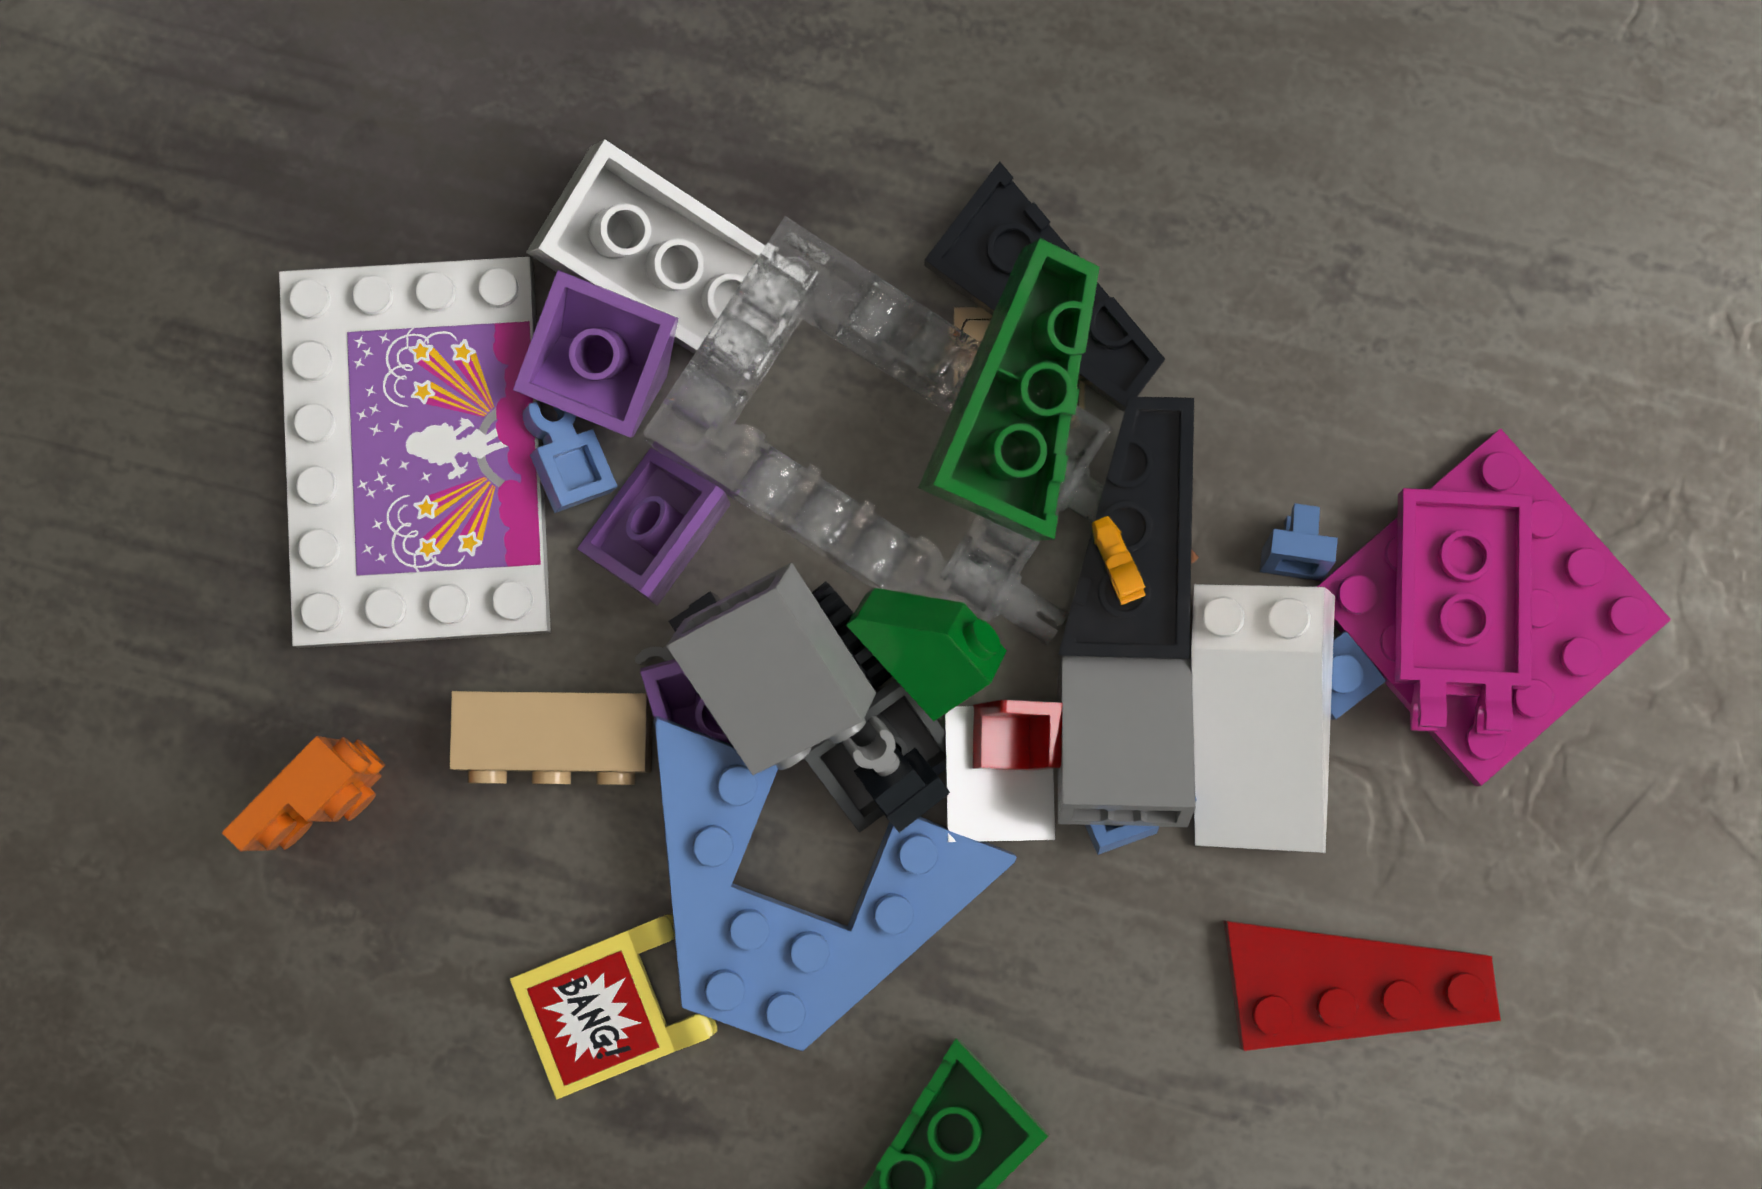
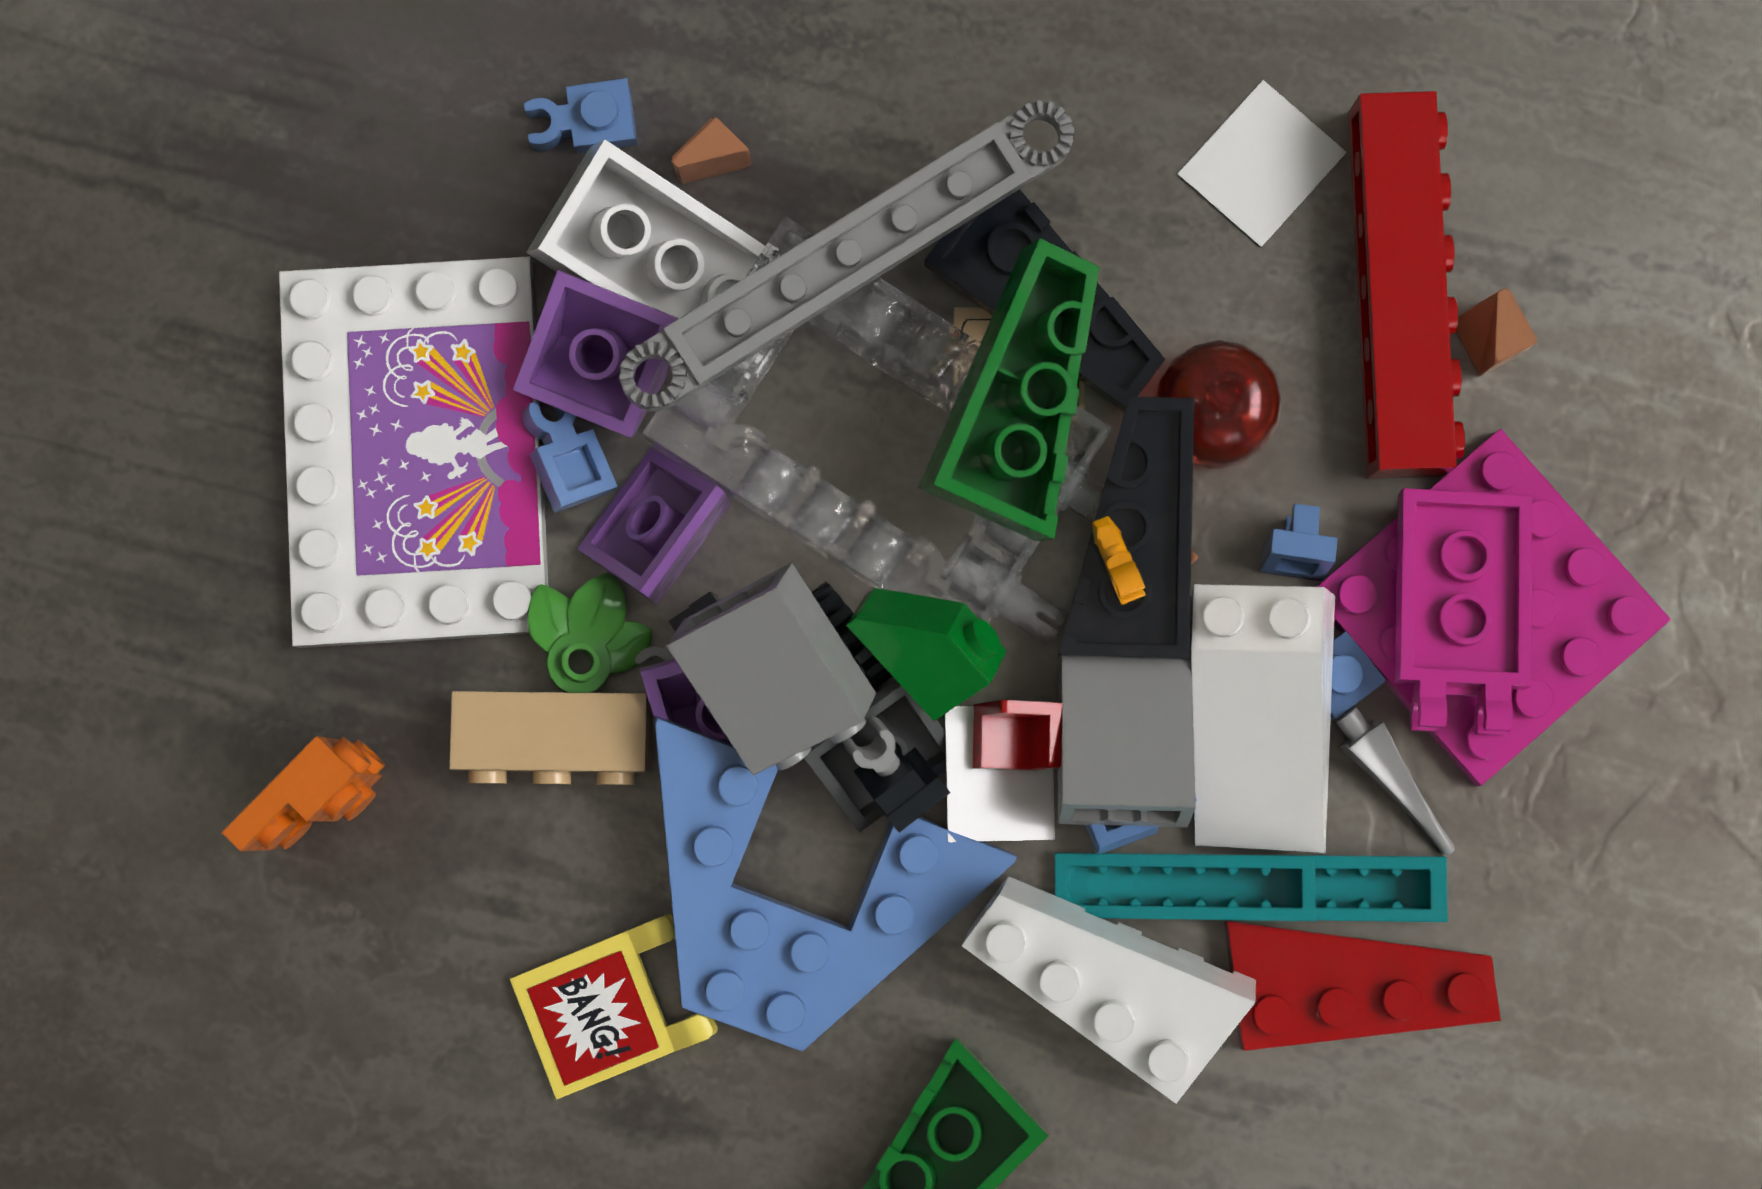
(586, 624): none -> bright green plate
(592, 114): none -> medium blue plate
(710, 154): none -> nougat slope
(847, 255): none -> light grey plate
(1127, 994): none -> white wedge
(1233, 400): none -> clear red cylinder
(1255, 886): none -> teal slope
(1262, 163): none -> white sticker
(1378, 756): none -> light grey piece
(1404, 285): none -> red brick
(1495, 331): none -> nougat slope

